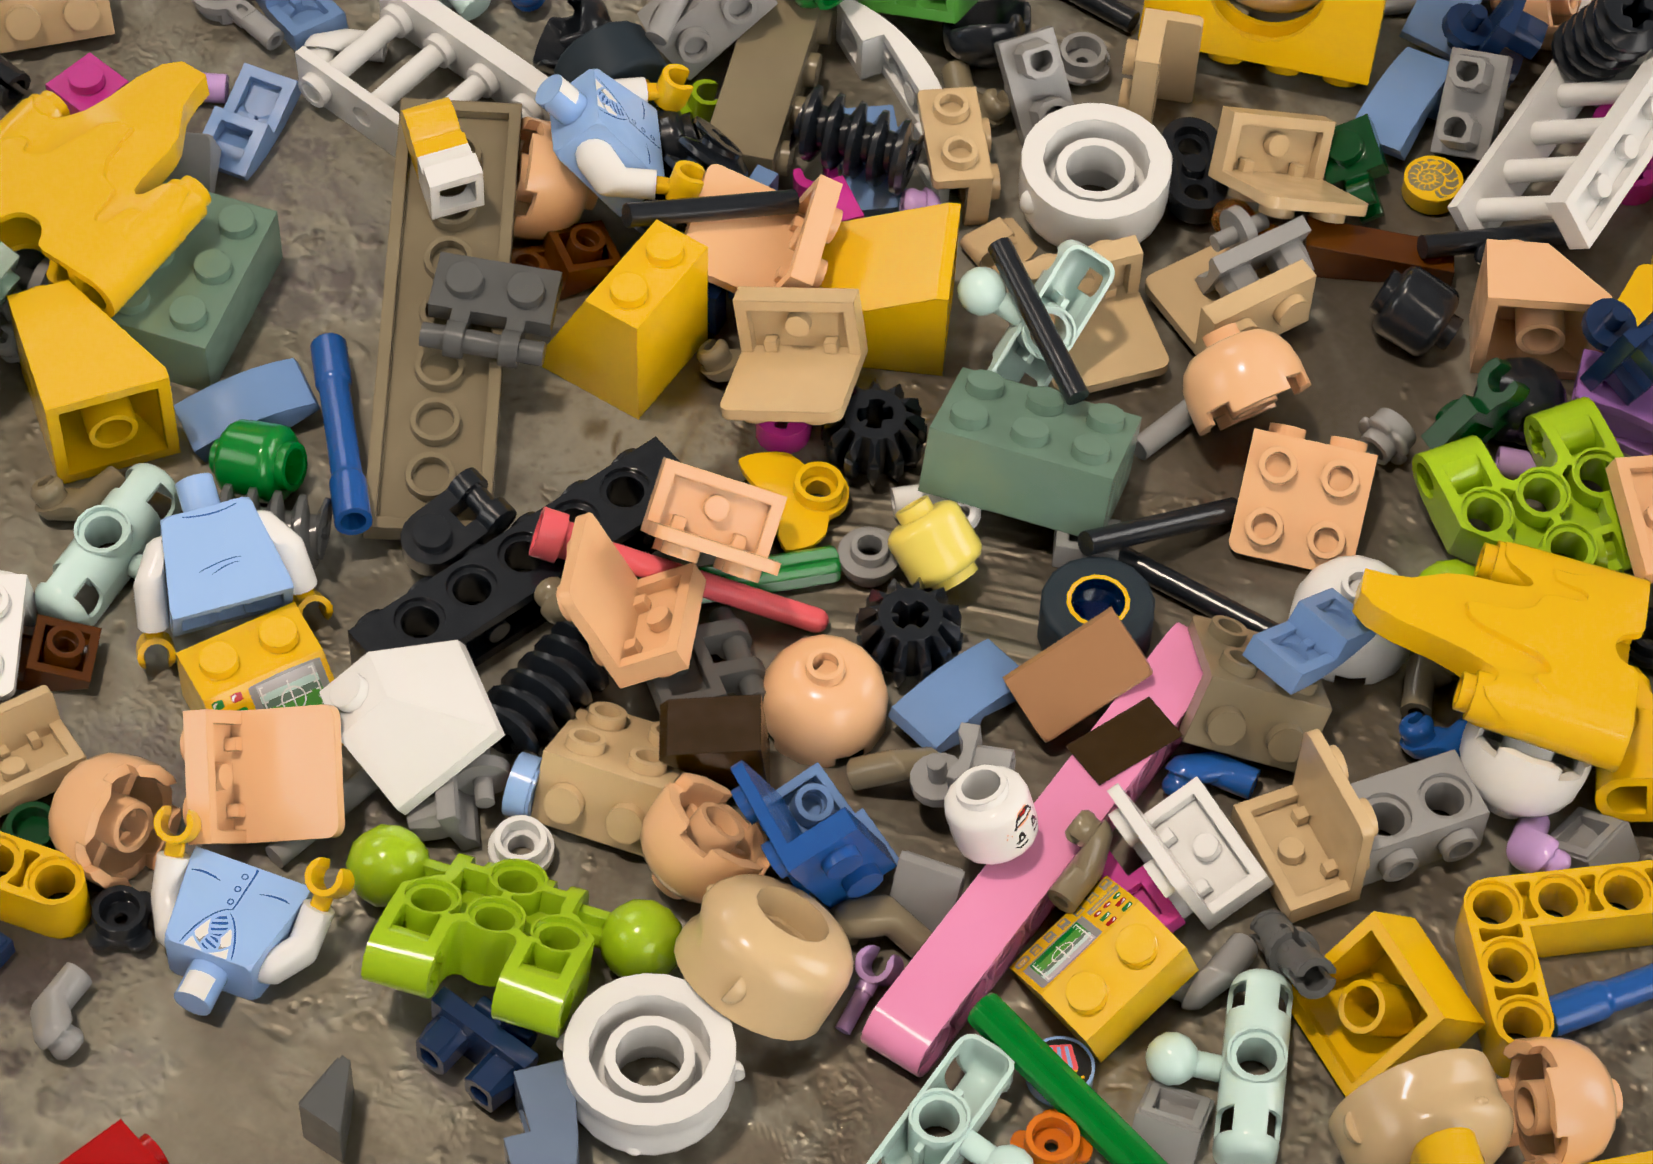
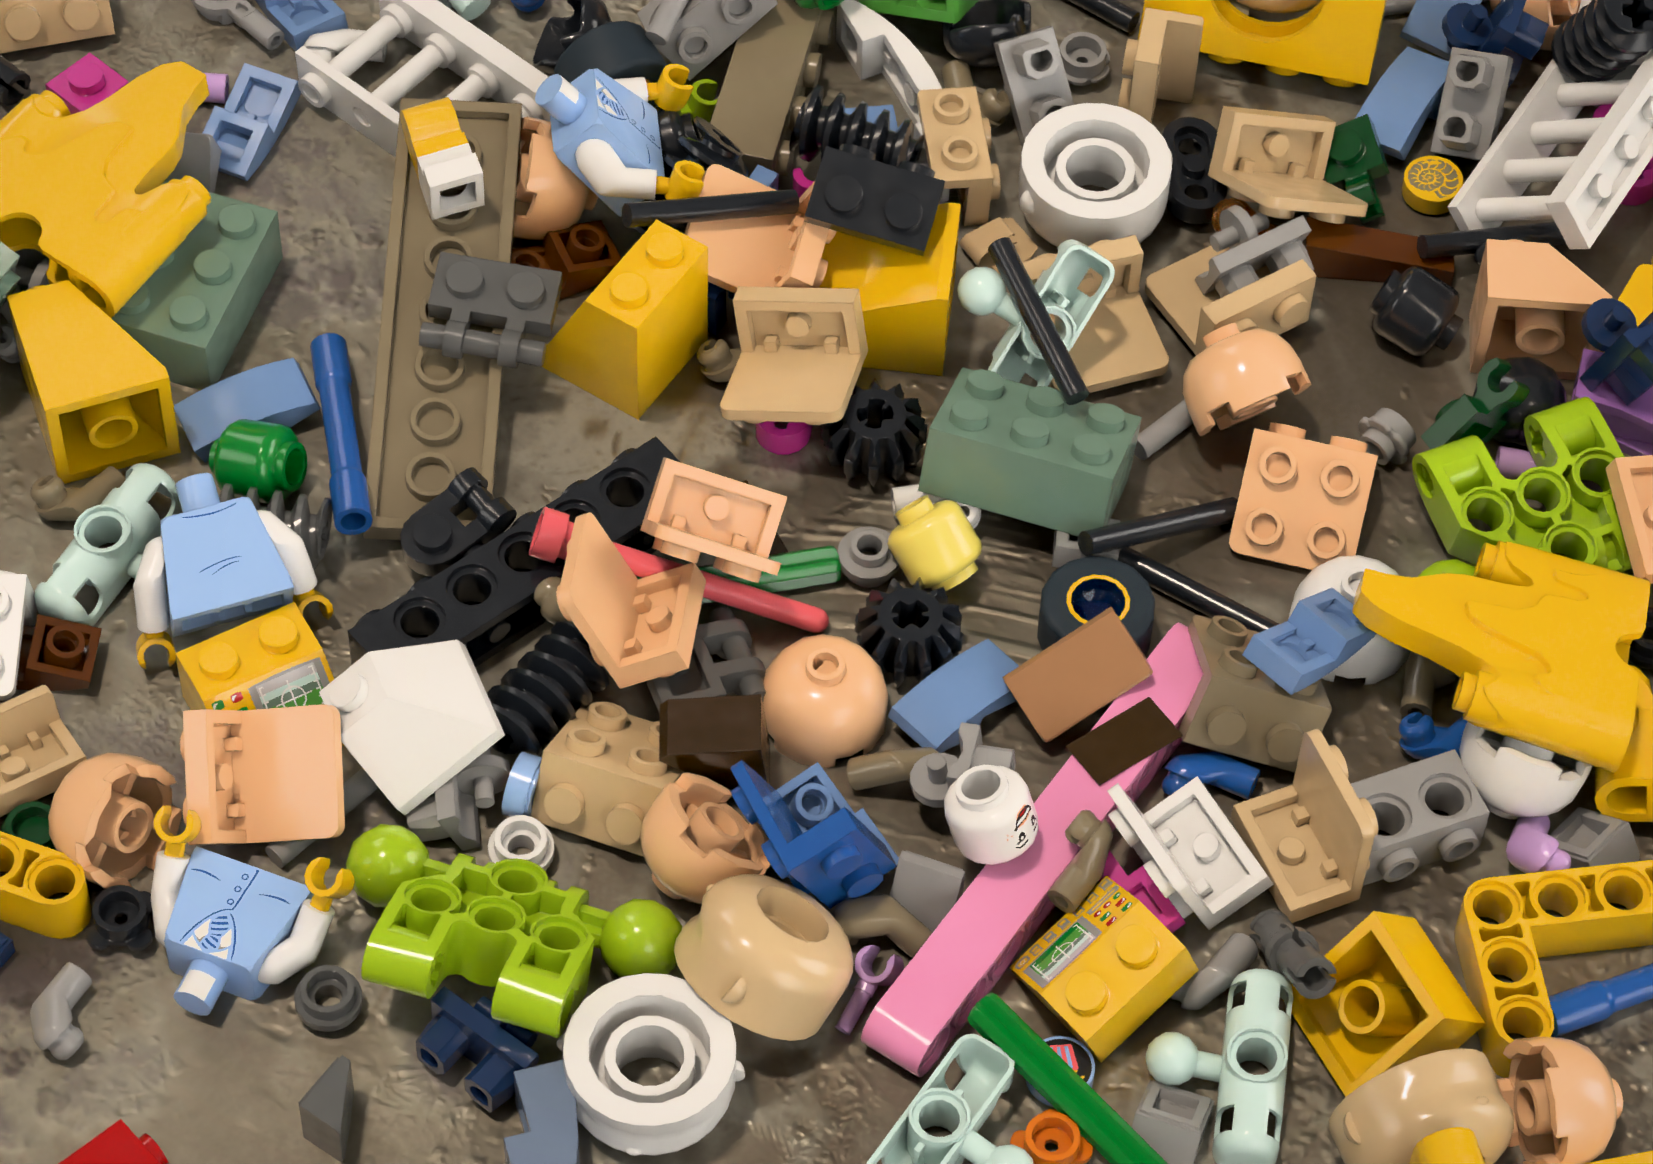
(328, 982): none -> dark grey plate
(804, 515): yellow plate -> none
(875, 198): none -> black bracket

